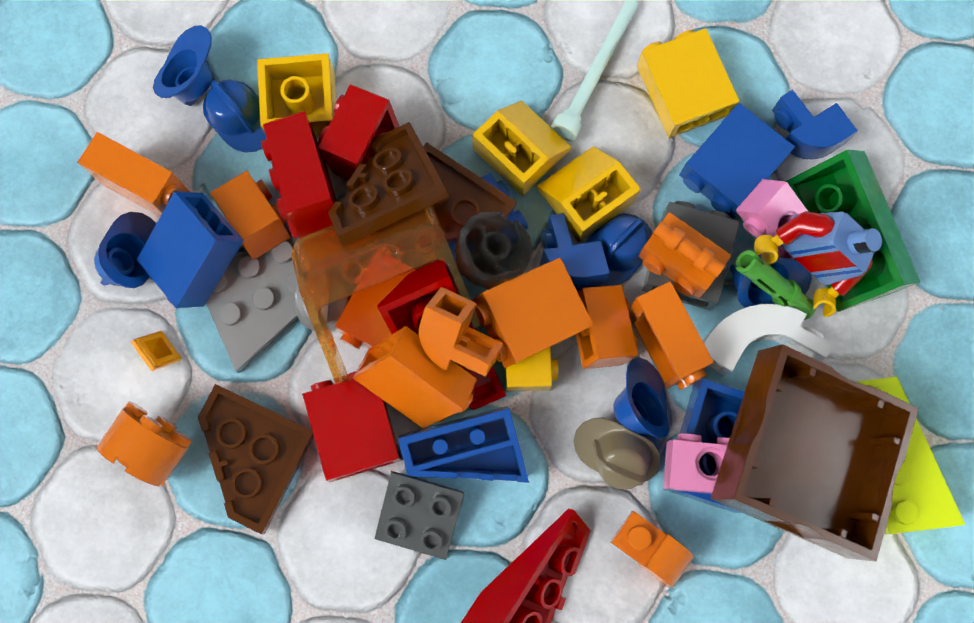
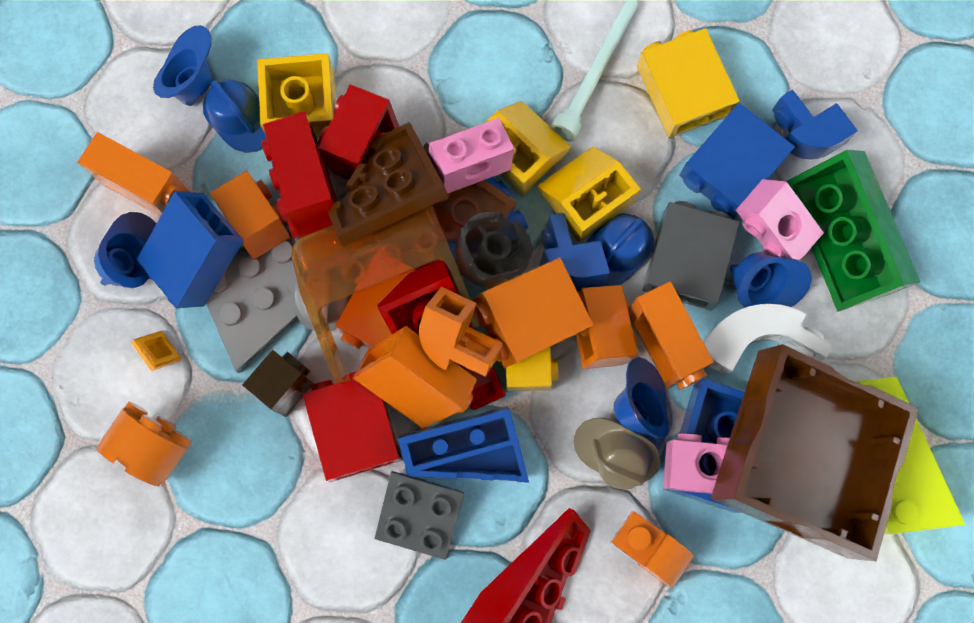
(251, 455): reddish brown plate -> none
(279, 382): none -> dark brown brick
(472, 155): none -> bright pink brick
(683, 256): orange brick -> none
(783, 291): bright green pin -> none
(829, 247): torso -> none

